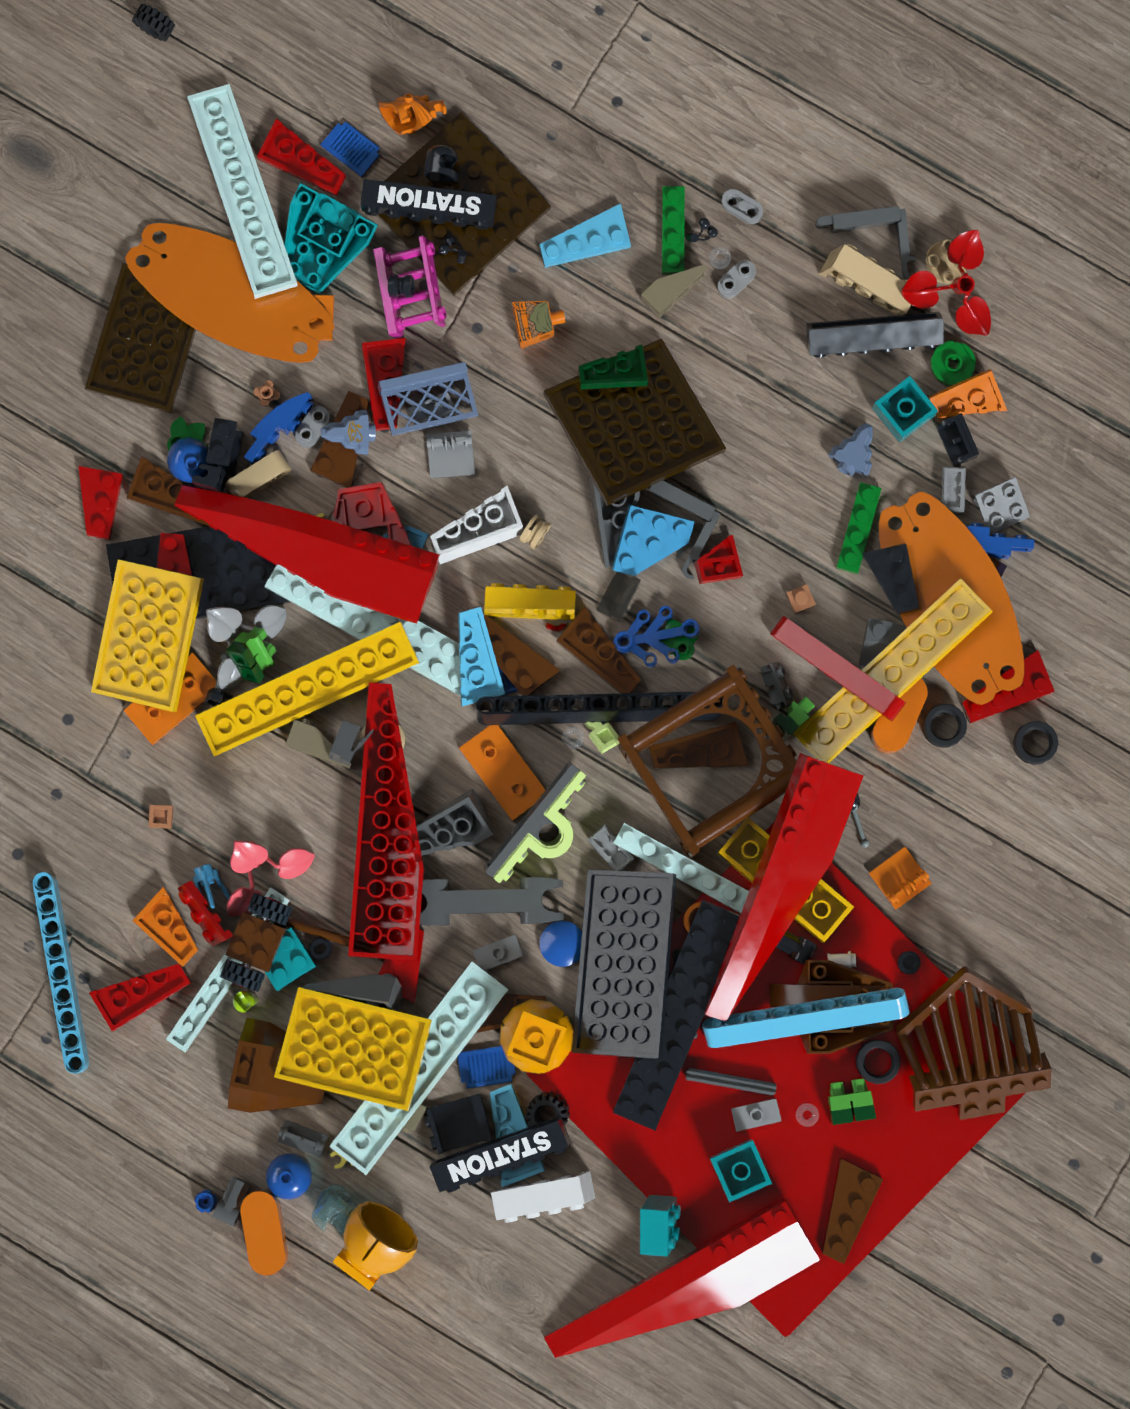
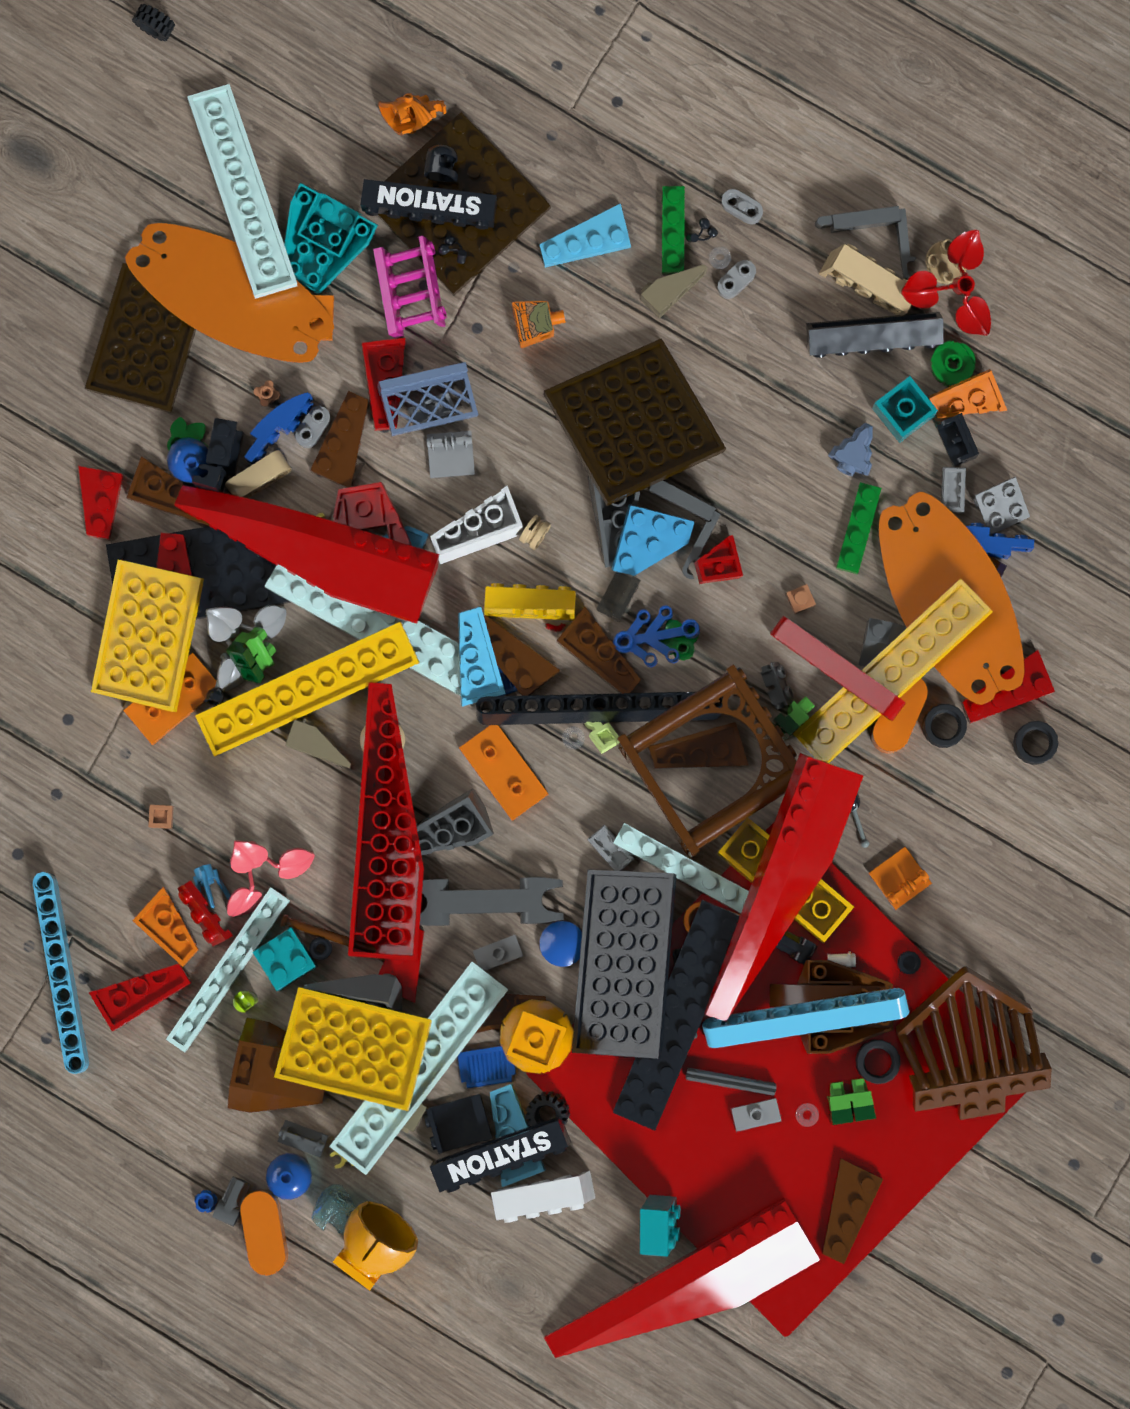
(255, 942): plate -> none
(293, 156): red wing -> none
(344, 742): dark grey piece -> none
(351, 148): blue window -> none
(352, 432): sand blue rock -> none
(401, 286): black wheel -> none
(541, 813): piece -> none
(622, 370): dark green wing -> none
(740, 1170): teal brick -> none
(895, 575): black wing -> none

